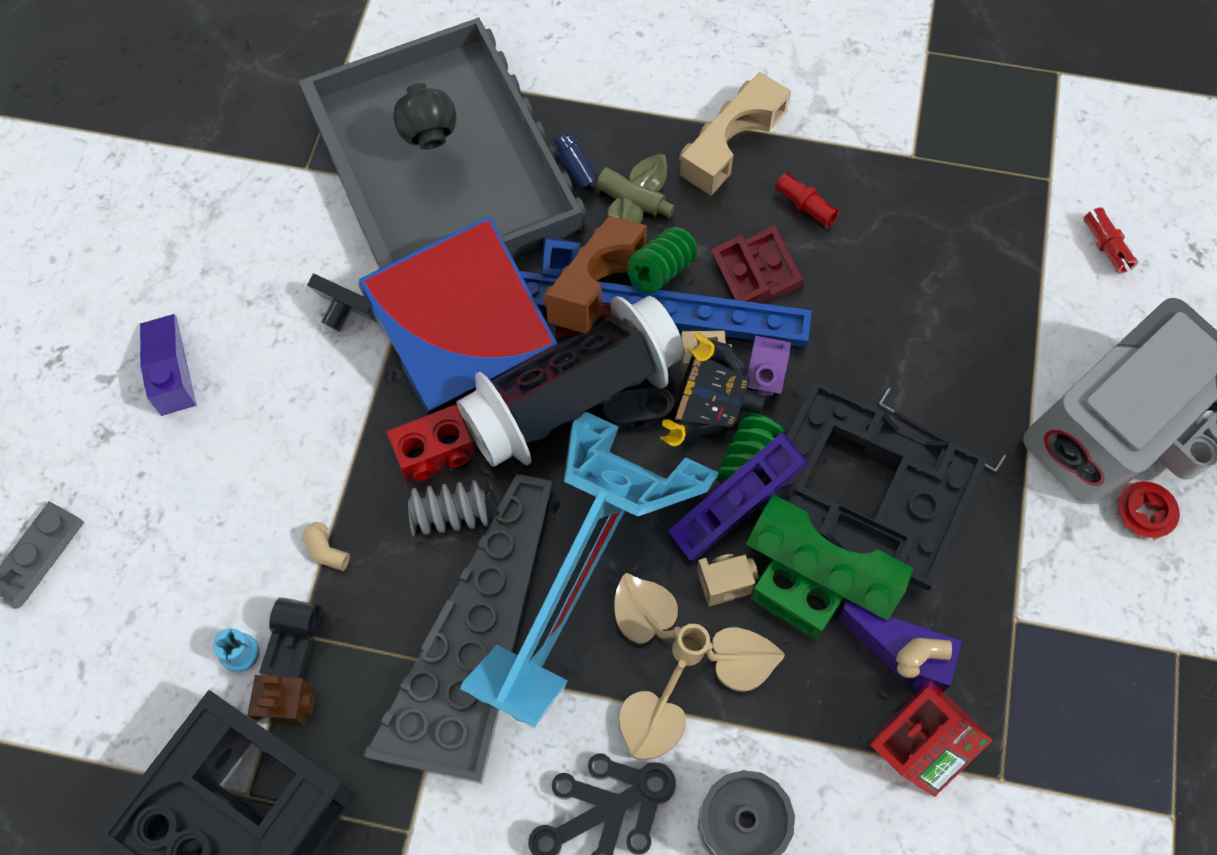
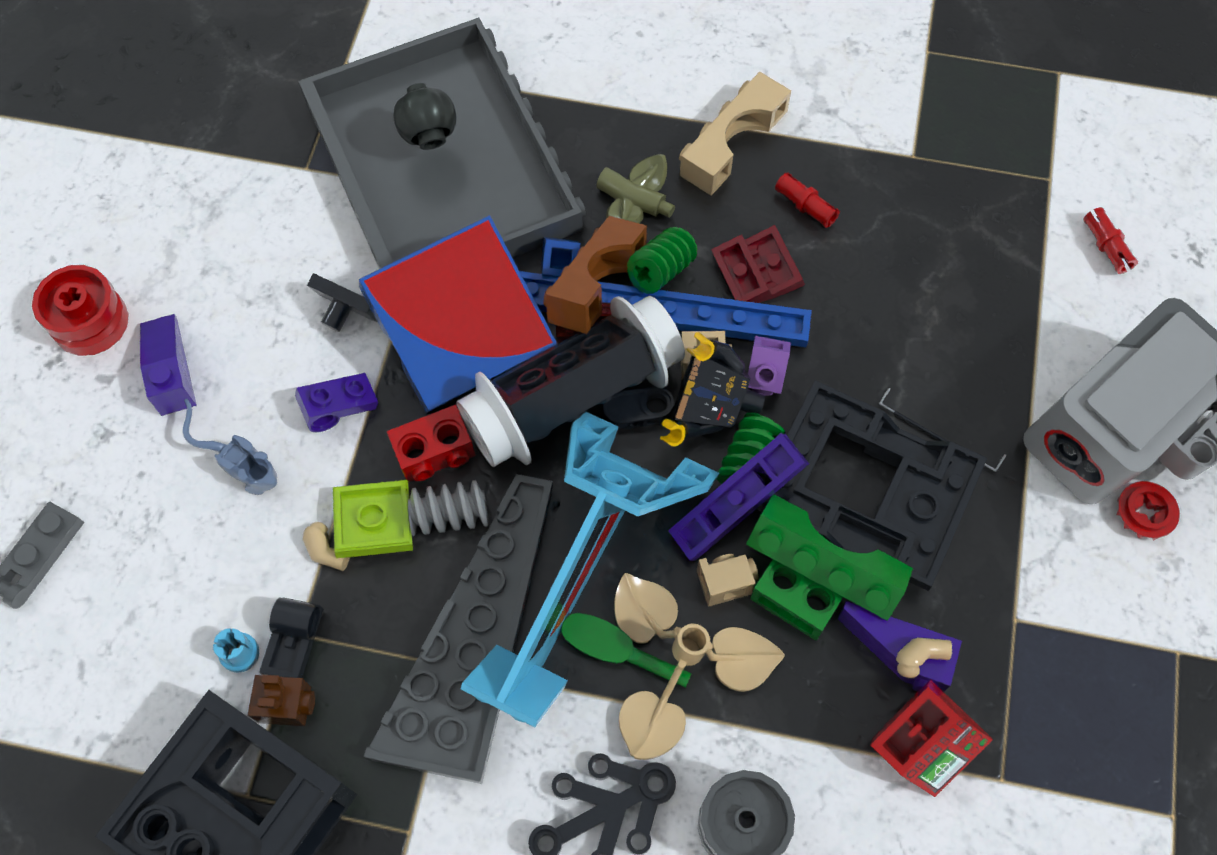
(80, 310): none -> red wheel
(238, 459): none -> sand blue animal
(330, 400): none -> dark purple plate
(371, 519): none -> lime tile
(574, 160): dark blue plant -> none
(611, 644): none -> green piece

